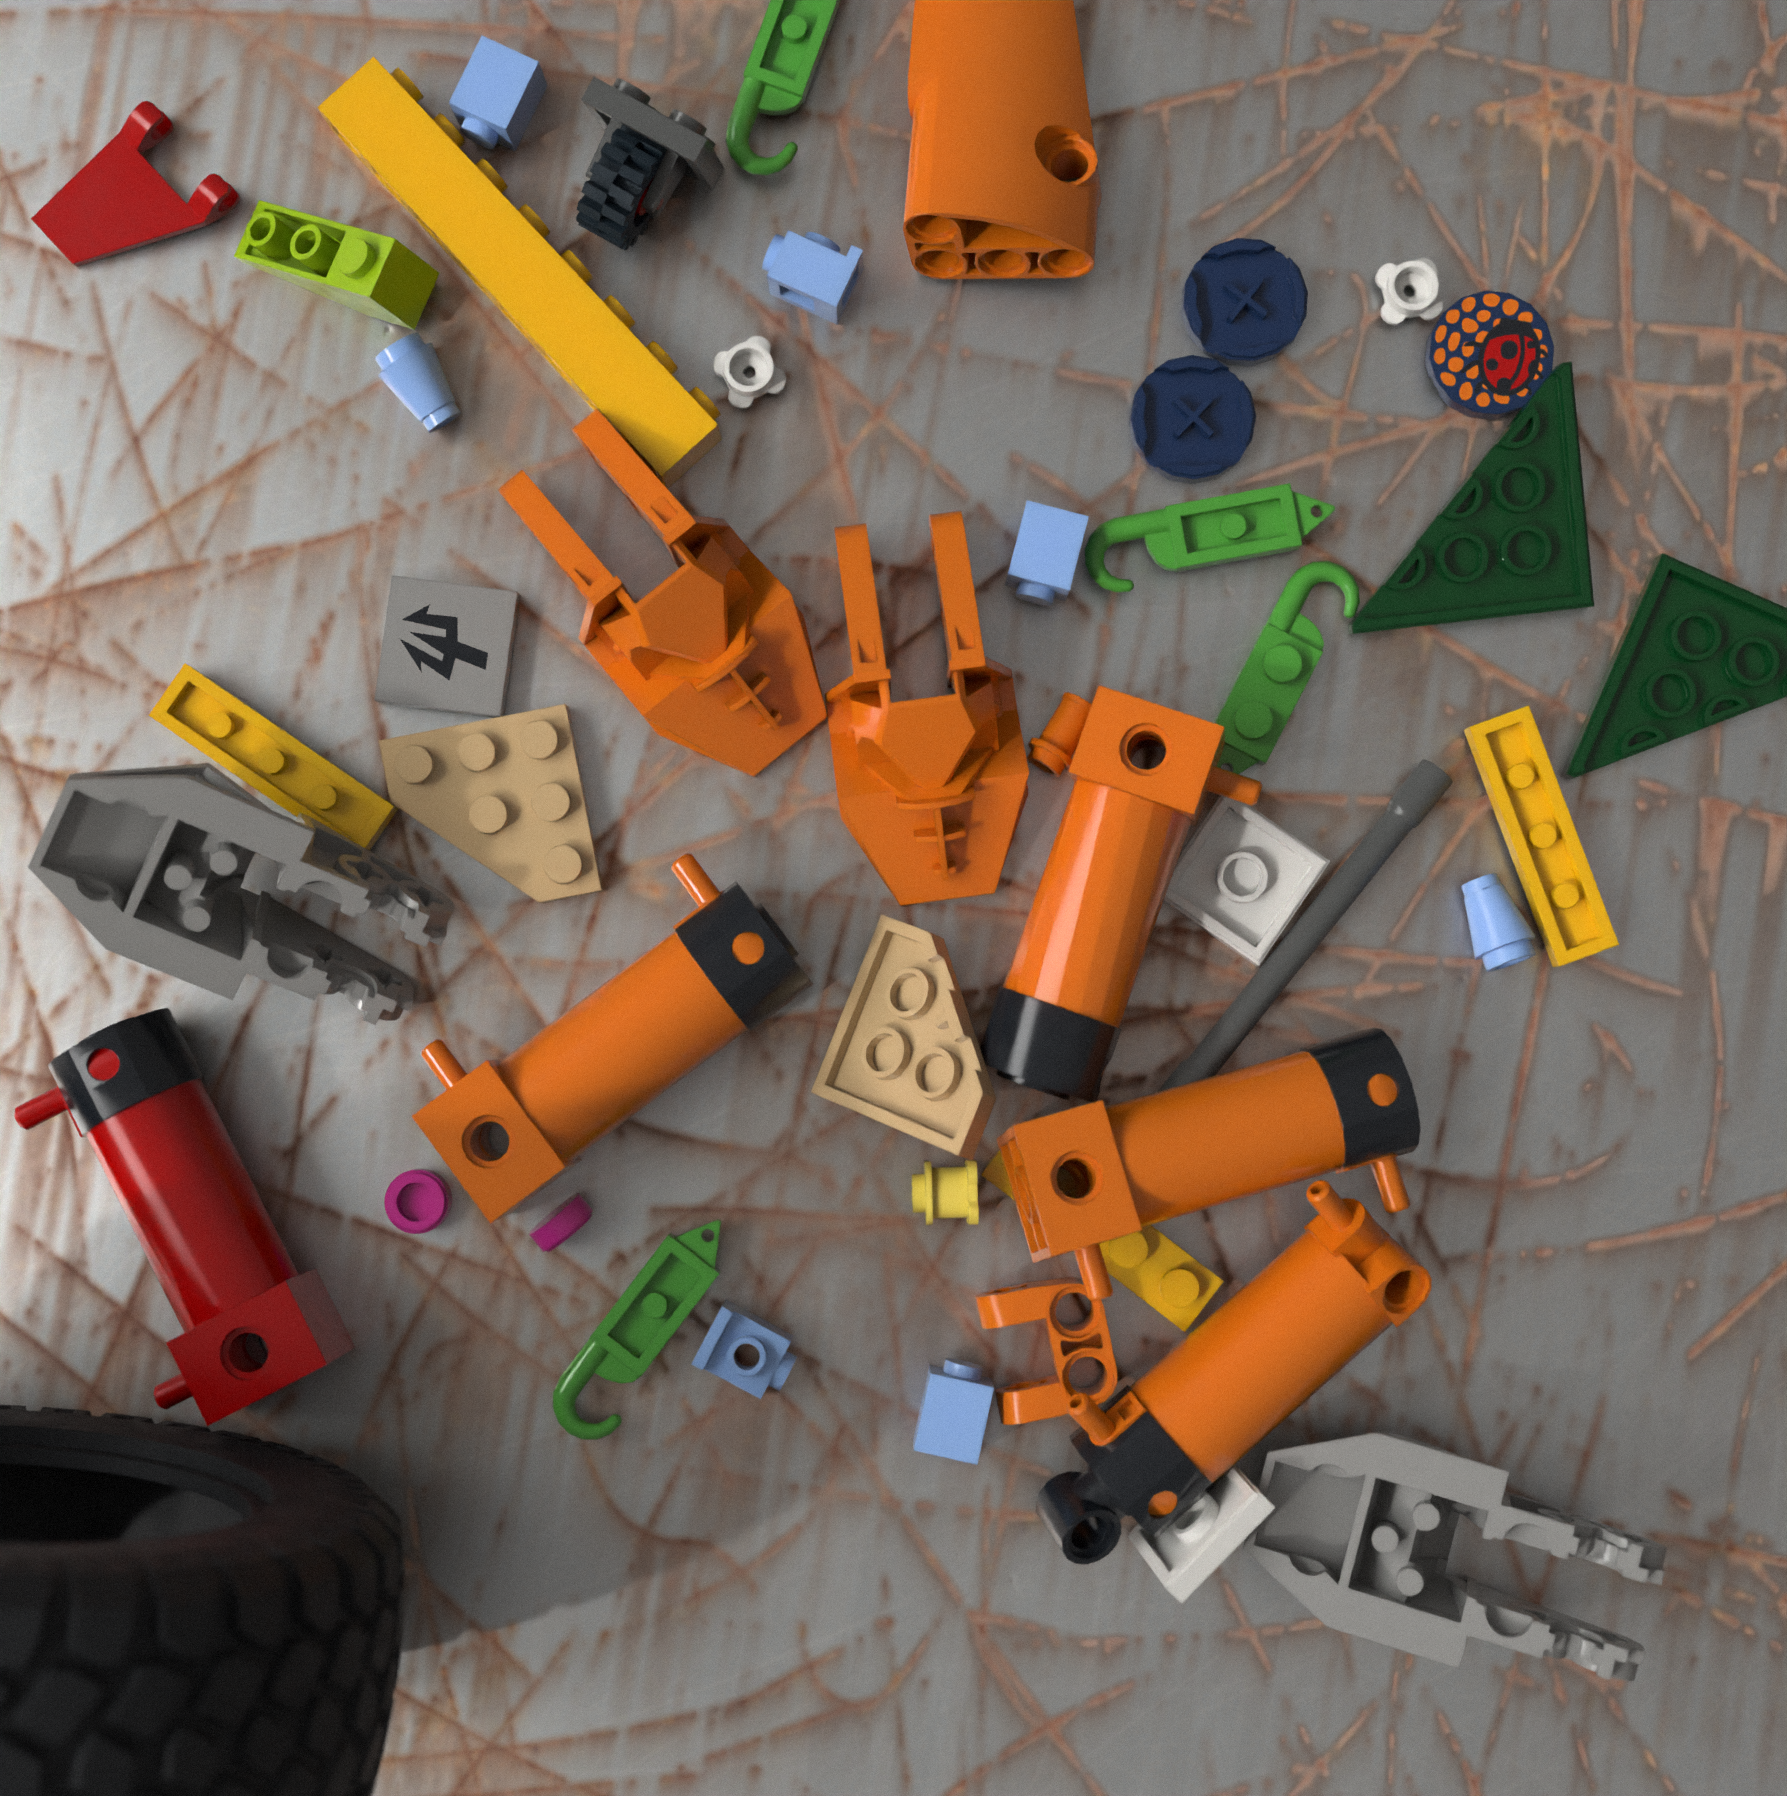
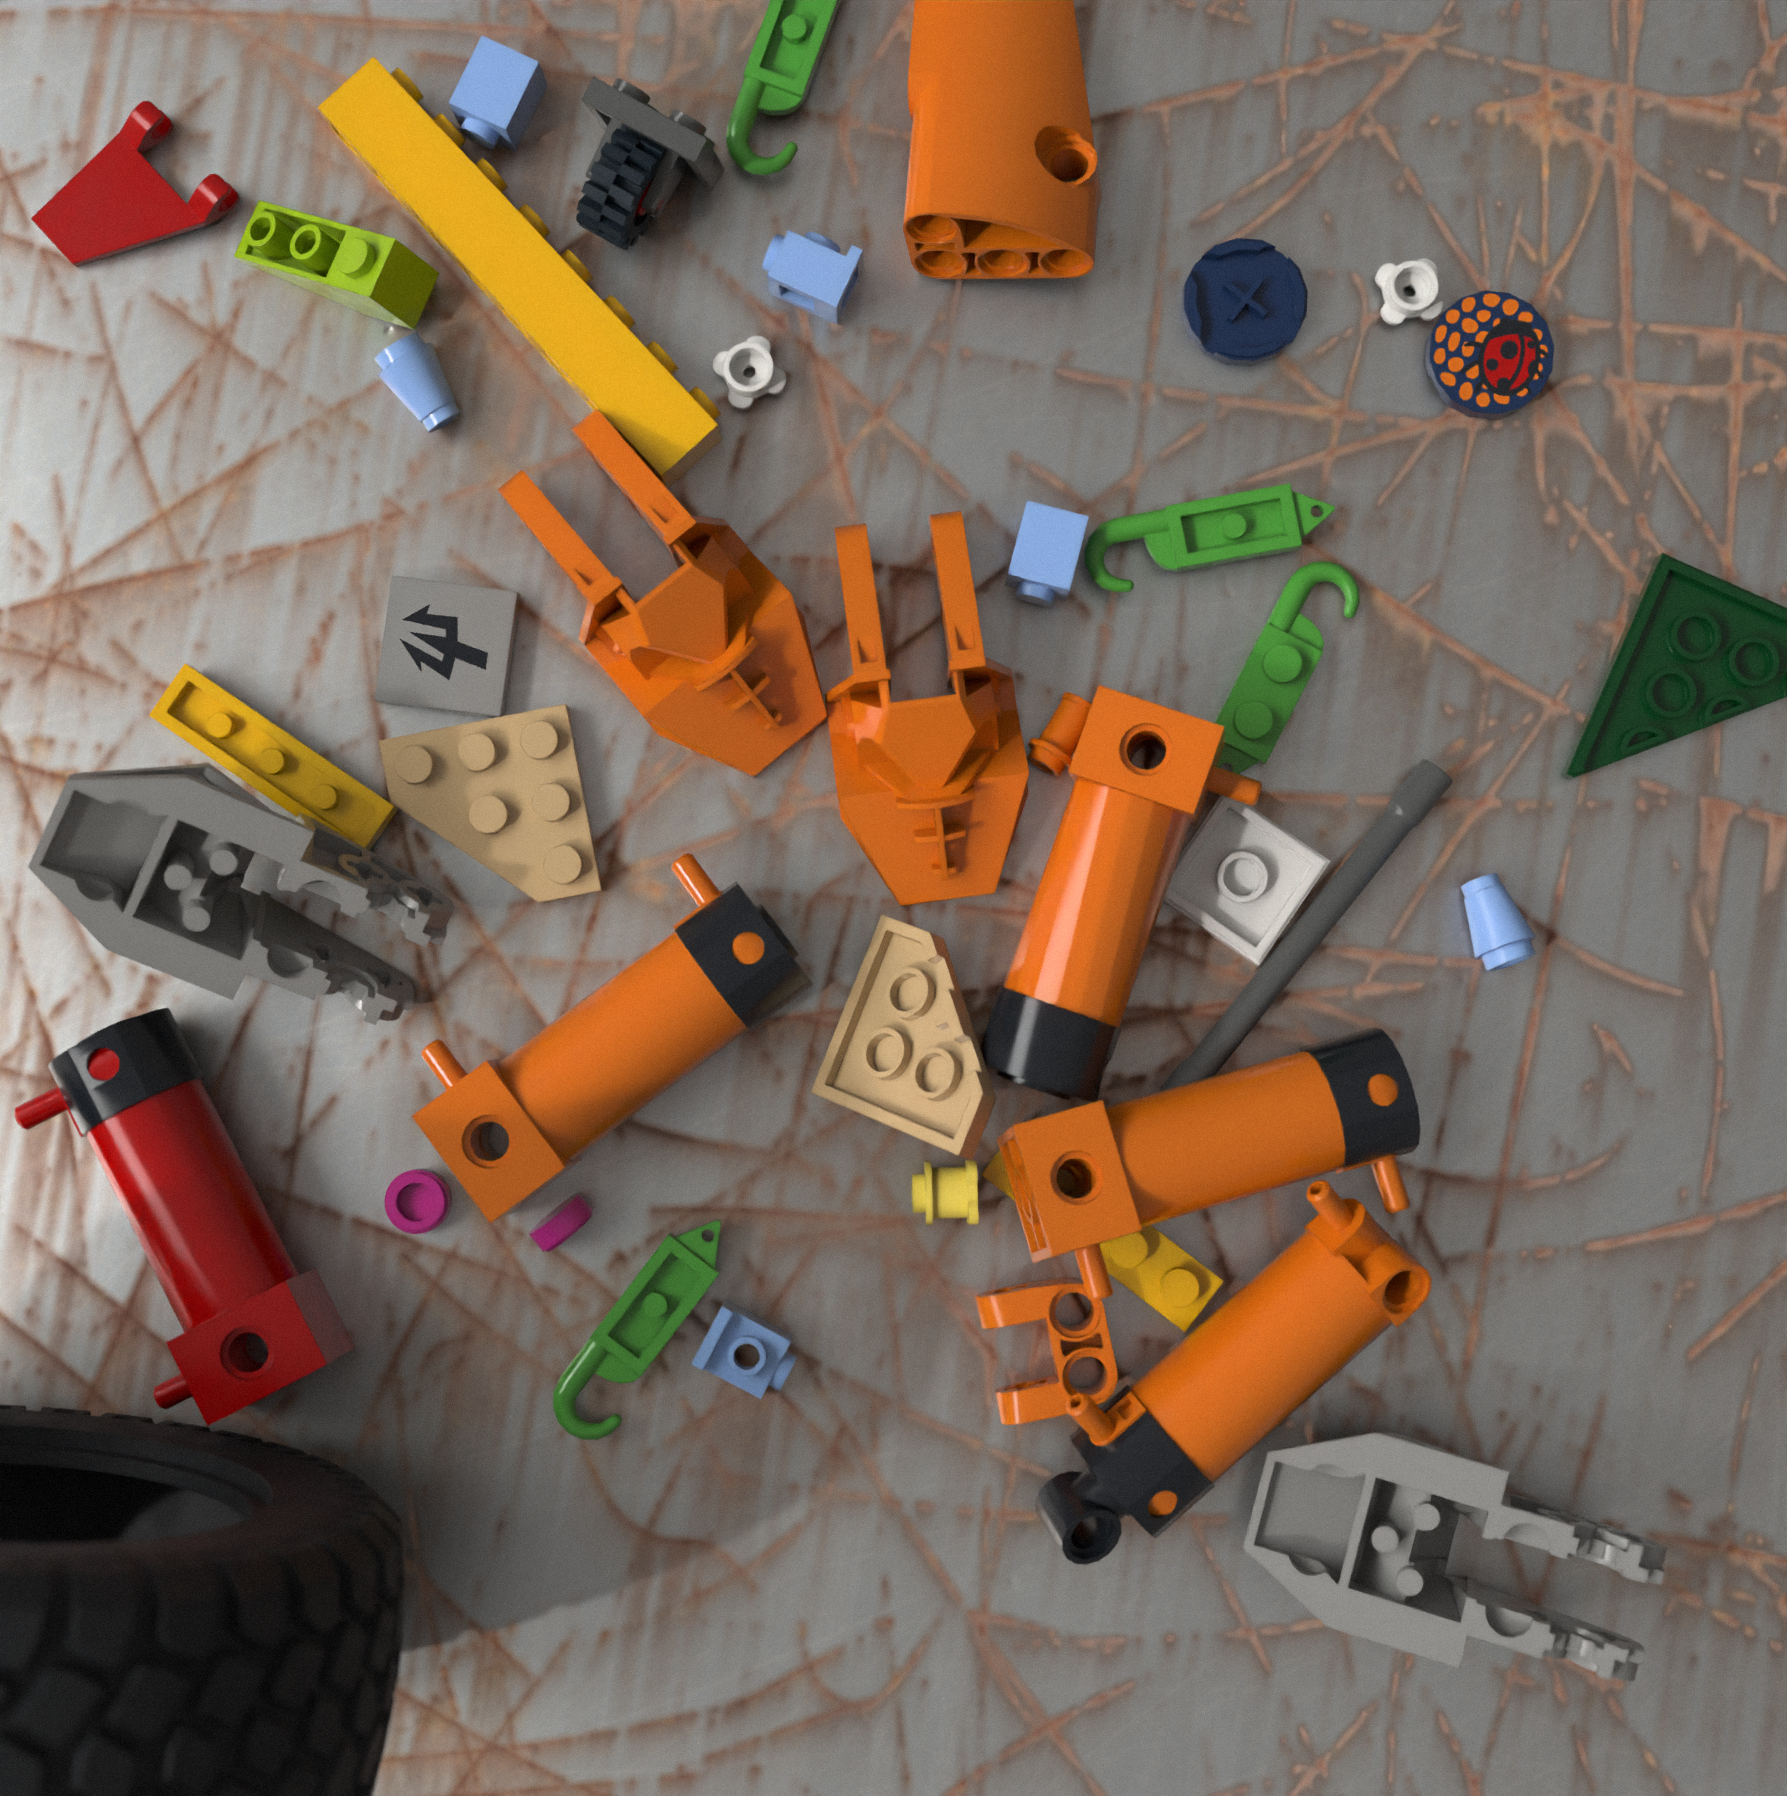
(954, 1411): light blue brick -> none
(1192, 419): dark blue tile -> none
(1204, 1534): white tile -> none
(1508, 533): dark green tile -> none
(1541, 837): yellow plate -> none

